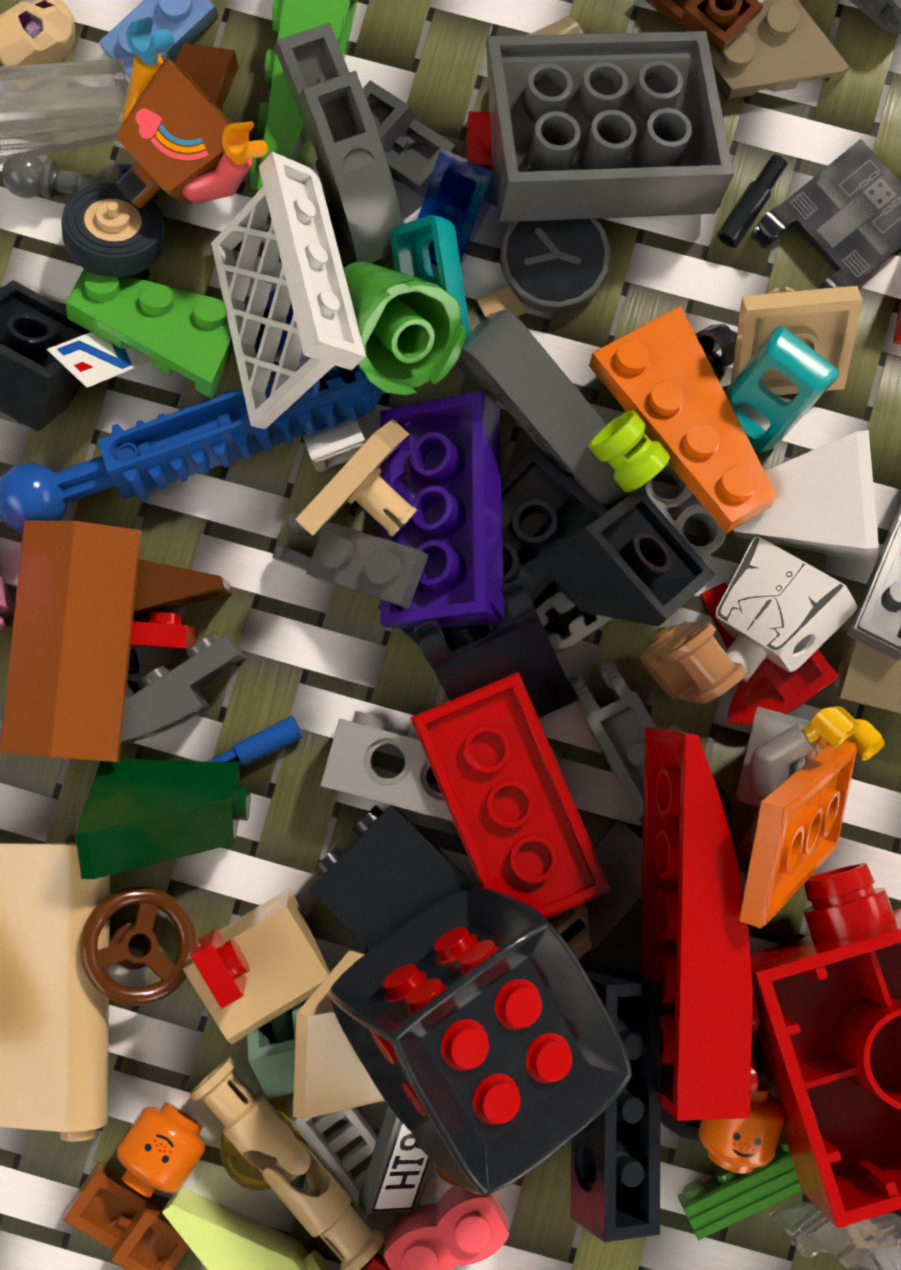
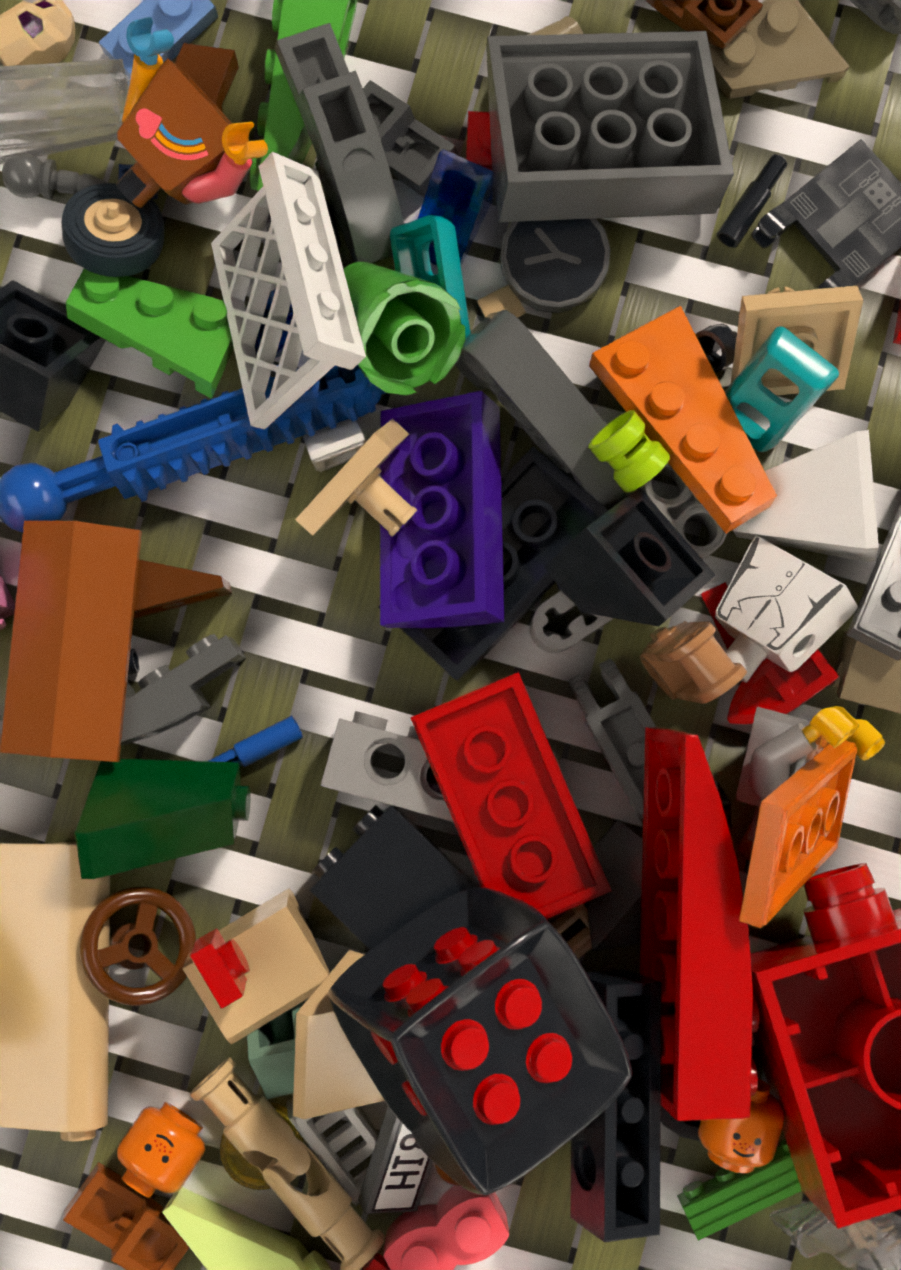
(96, 359): white sticker -> none
(163, 631): red plate -> none
(358, 562): dark grey hinge -> none
(513, 649): black flag -> none

